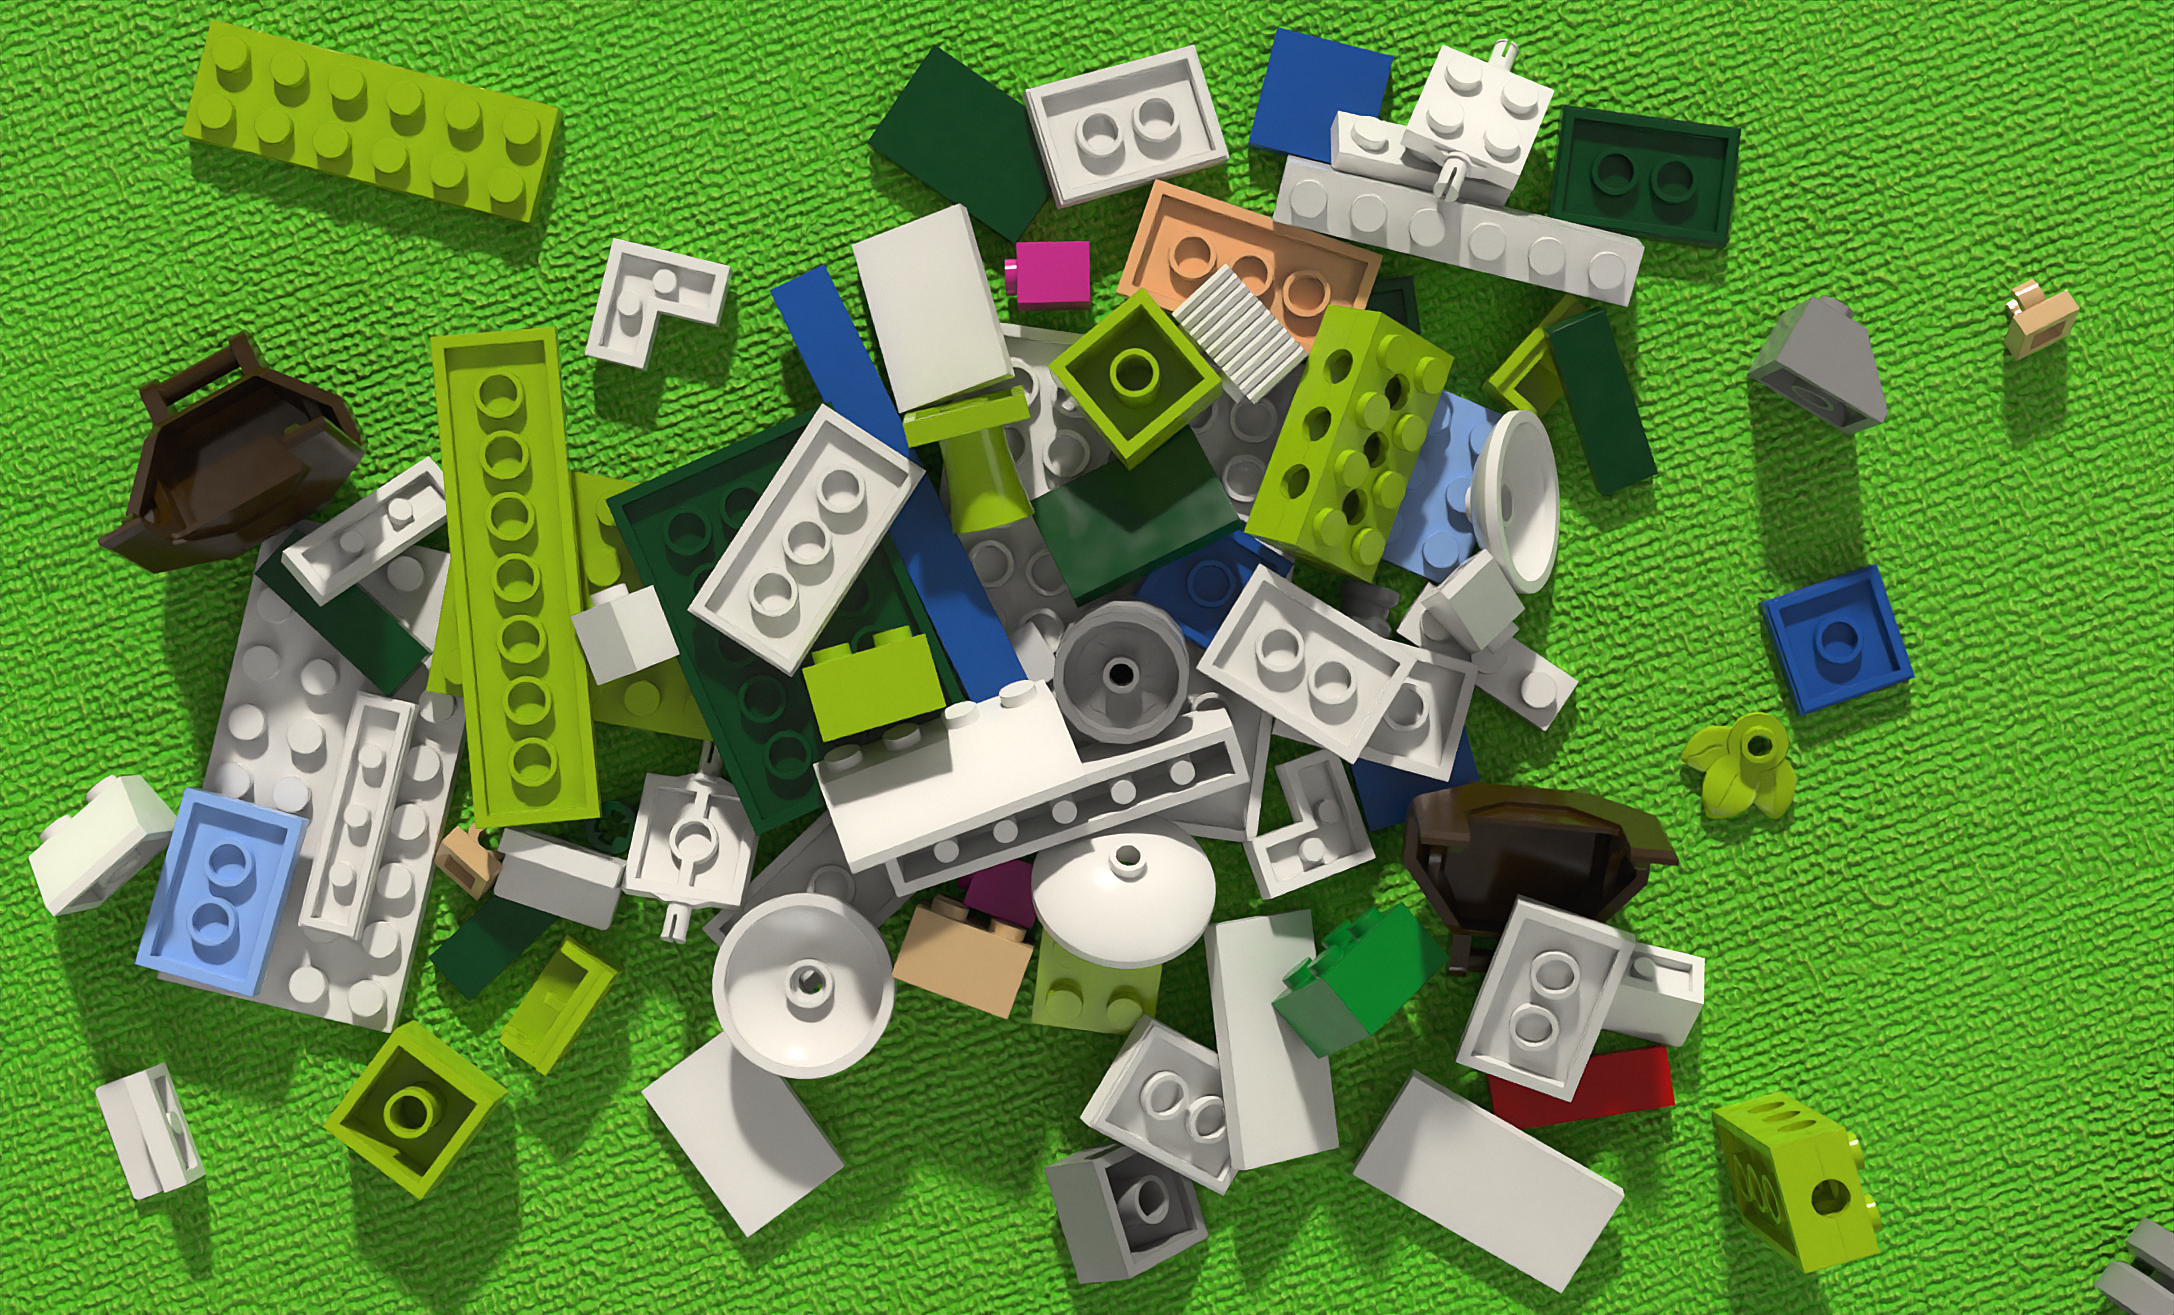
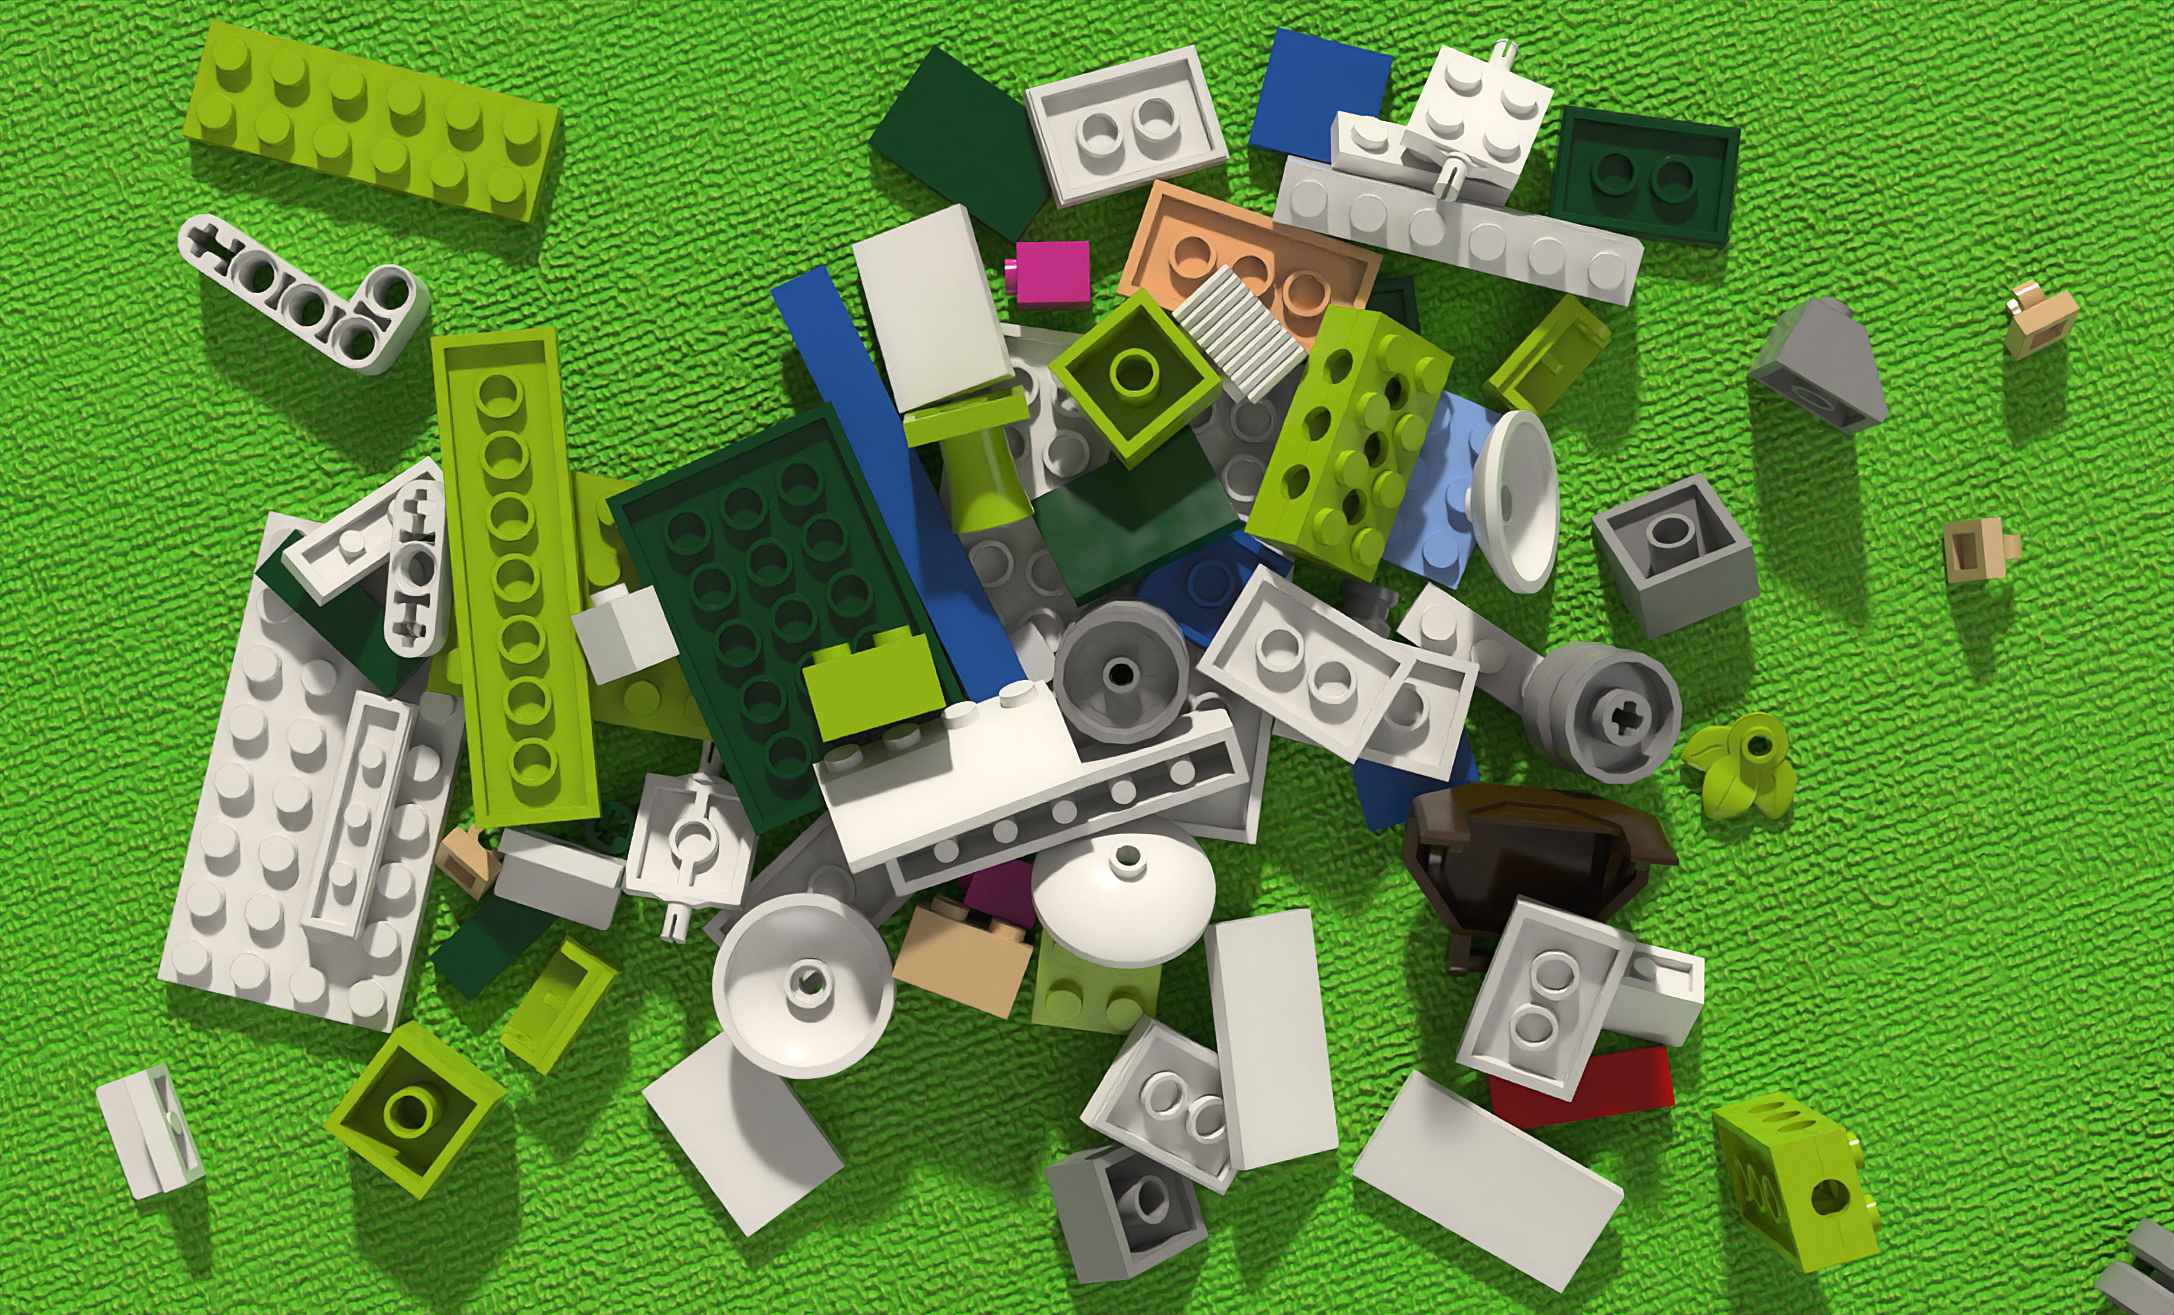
(101, 845): white slope -> none
(222, 891): light blue plate -> none
(233, 461): dark brown piece -> none
(294, 289): none -> white beam
(400, 585): none -> white beam
(642, 286): white plate -> none
(806, 540): white tile -> none
(1325, 830): white plate -> none
(1358, 979): green brick -> none
(1476, 604): white slope -> none
(1600, 400): dark green tile -> none
(1602, 712): none -> light grey wheel
(1677, 556): none -> light grey slope
(1836, 640): blue tile -> none
(1978, 549): none -> tan tile

